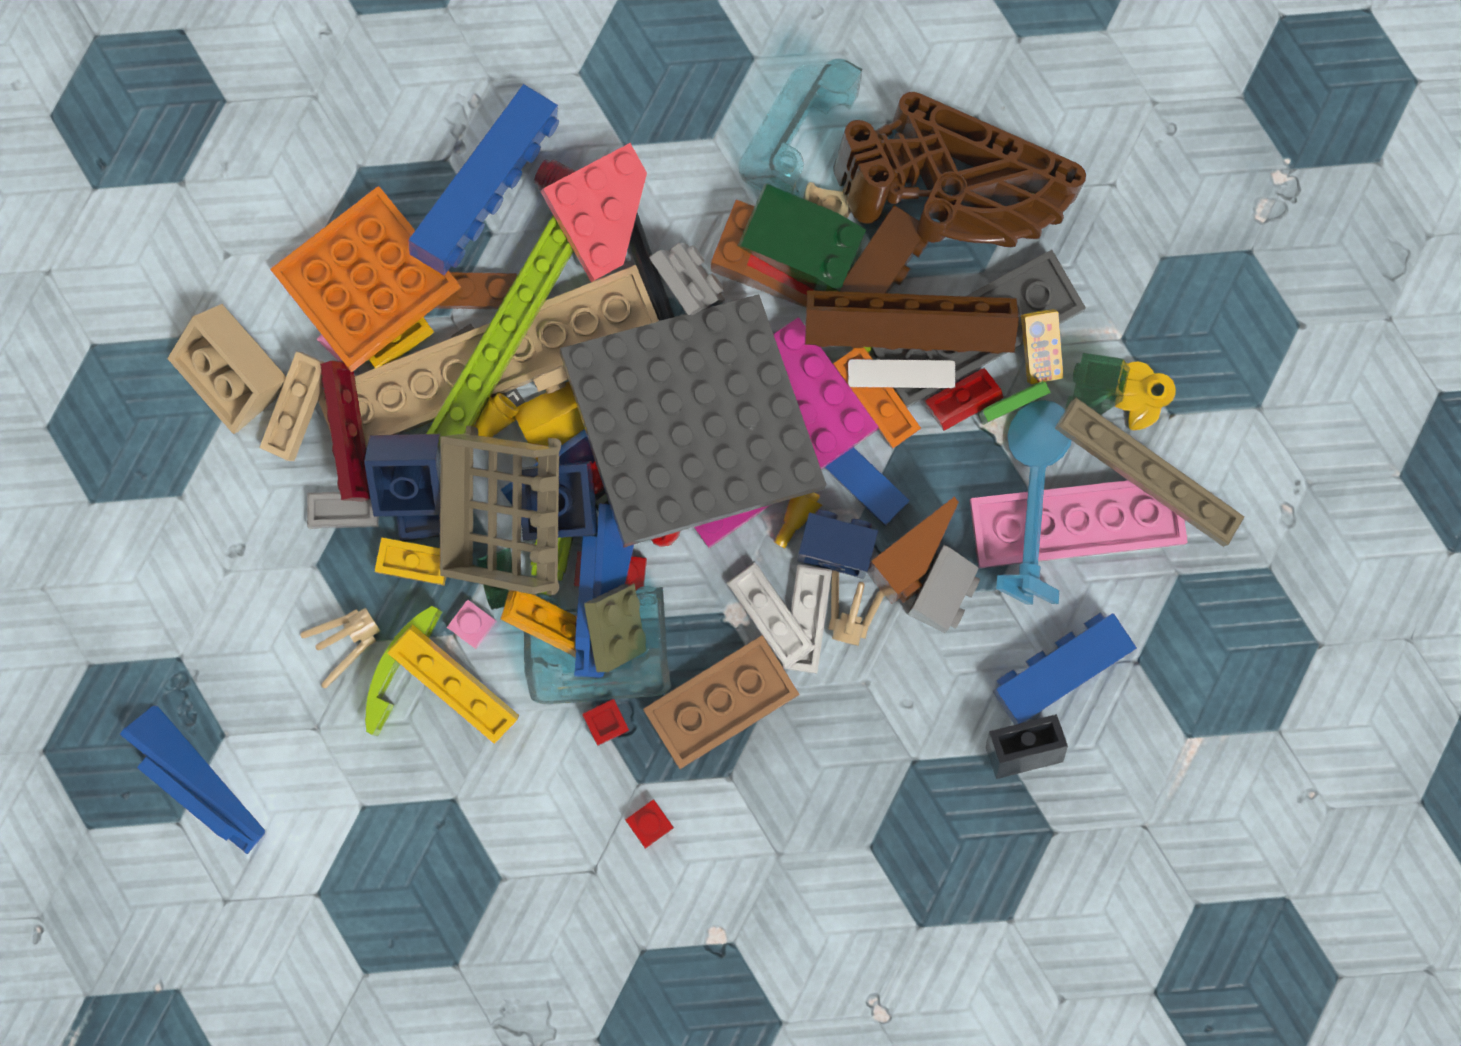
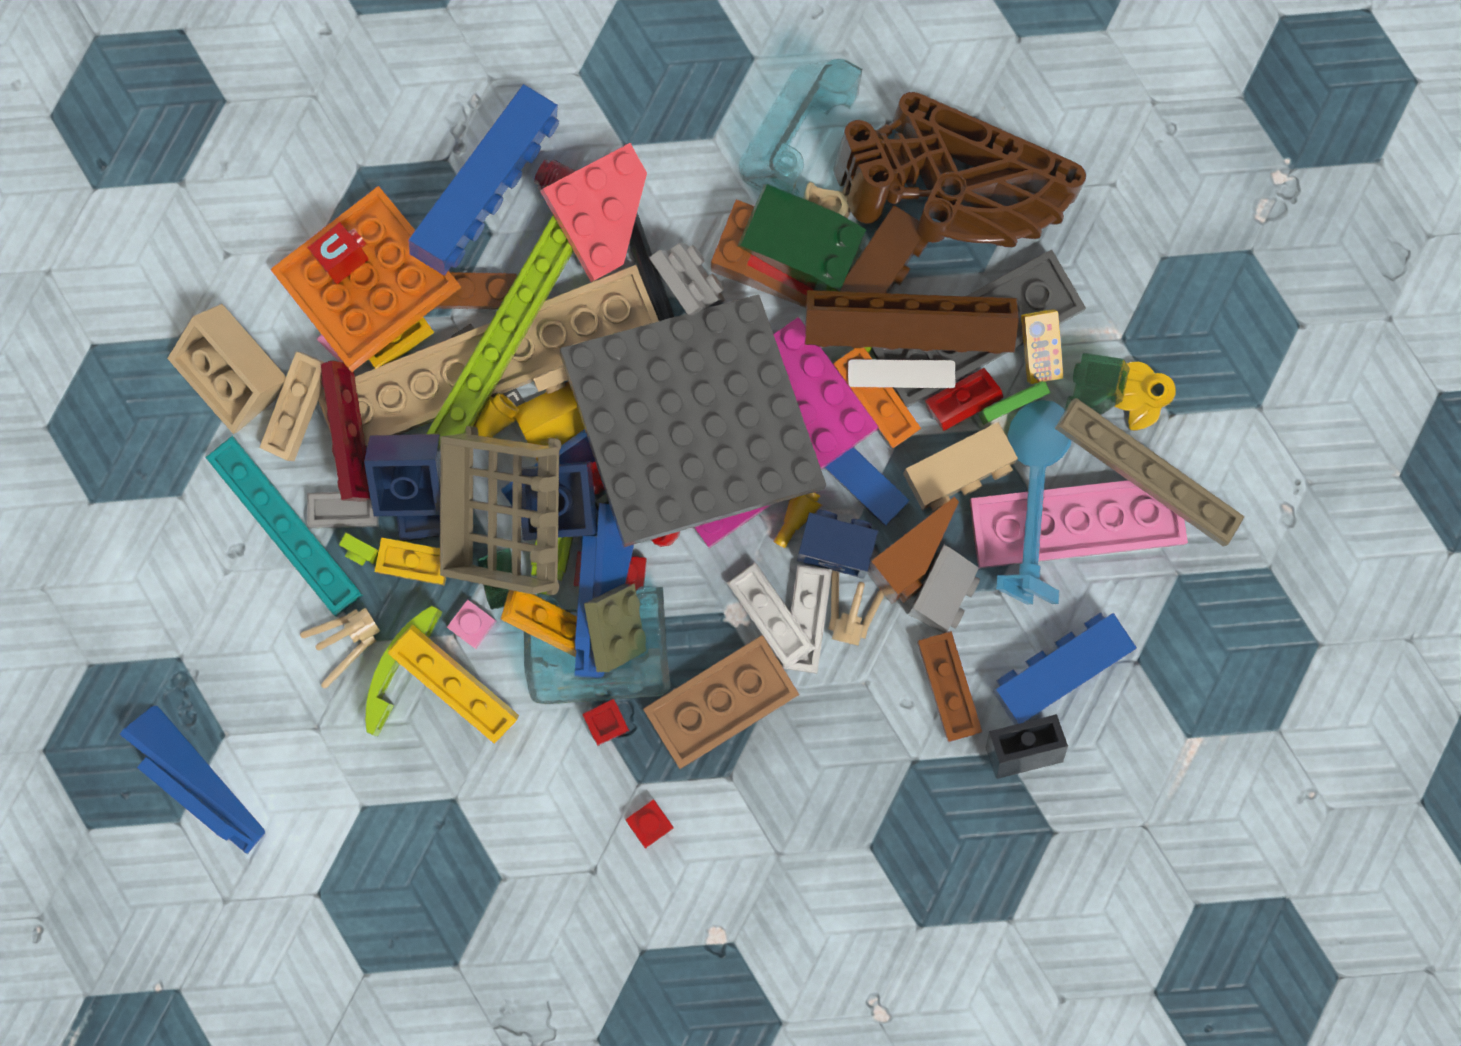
(284, 526): none -> teal tile
(339, 252): none -> red brick
(358, 550): none -> lime plate
(949, 686): none -> dark orange plate
(961, 467): none -> tan brick

